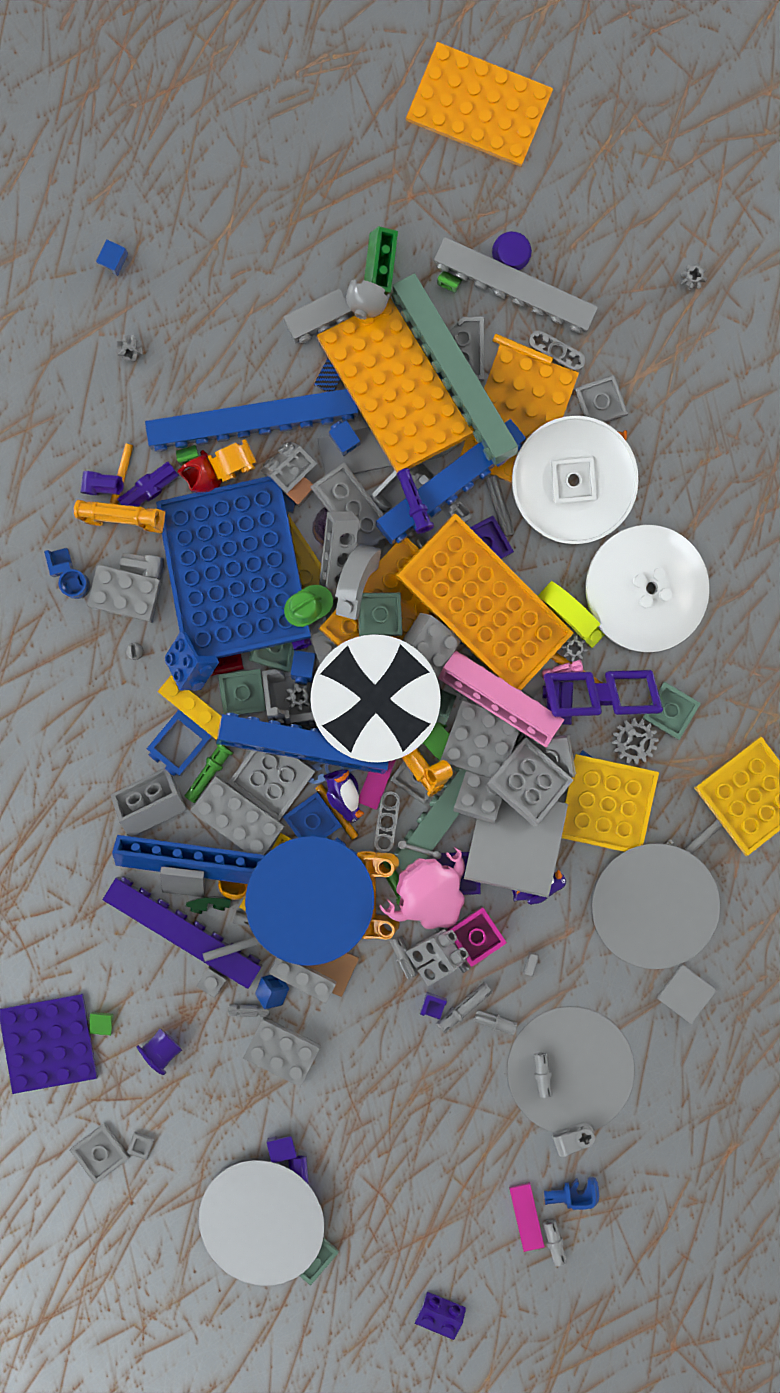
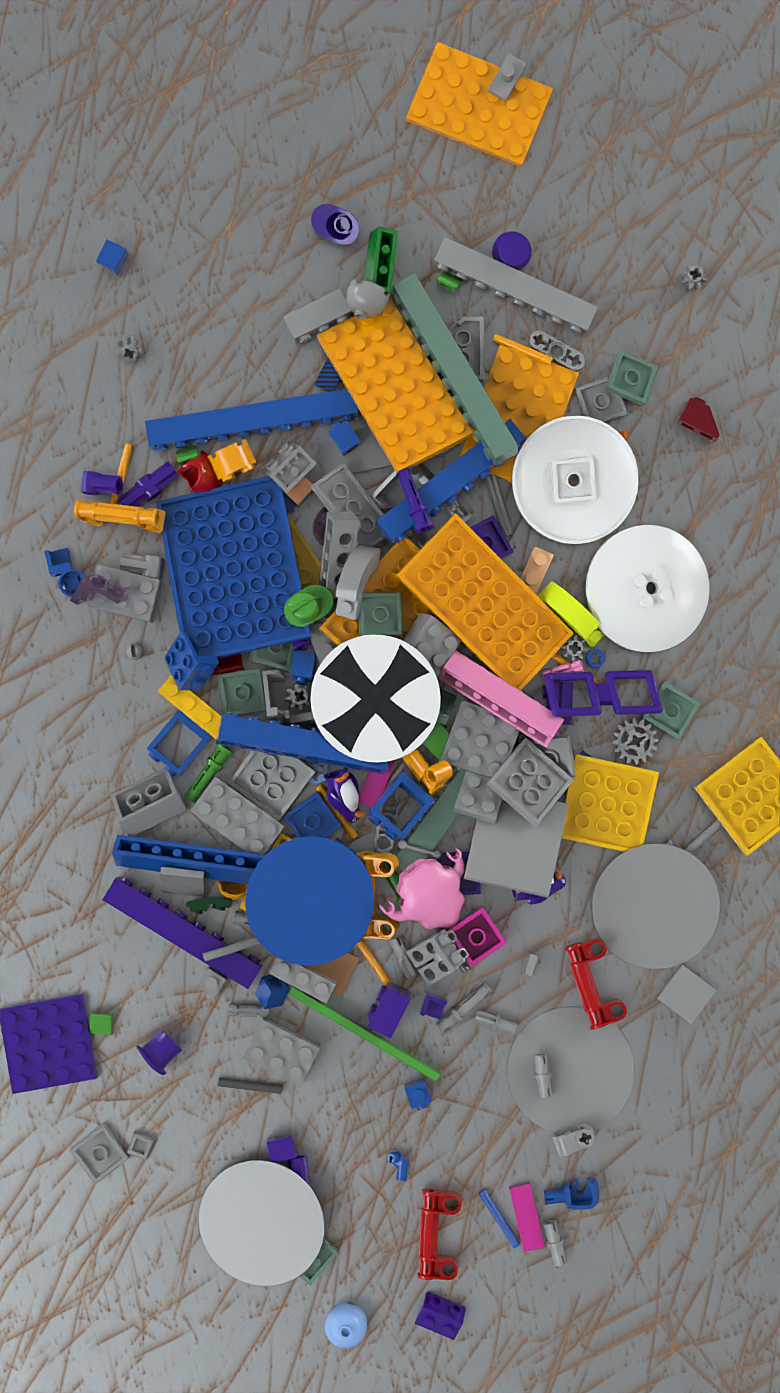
(91, 584): none -> clear purple bracket
(247, 1085): none -> dark grey bar
(335, 224): none -> dark purple piece
(346, 1325): none -> light blue cylinder
(365, 1033): none -> bright green tile
(373, 962): none -> light orange bar
(389, 1009): none -> dark purple brick
(400, 1162): none -> blue arm
(414, 791): none -> blue window
(418, 1094): none -> blue brick
(429, 1235): none -> red piece
(499, 1218): none -> blue bar
(507, 77): none -> light grey tile
(536, 568): none -> light nougat plate
(587, 987): none -> red piece
(601, 660): none -> blue bush
(631, 377): none -> sand green plate
(699, 419): none -> dark red slope

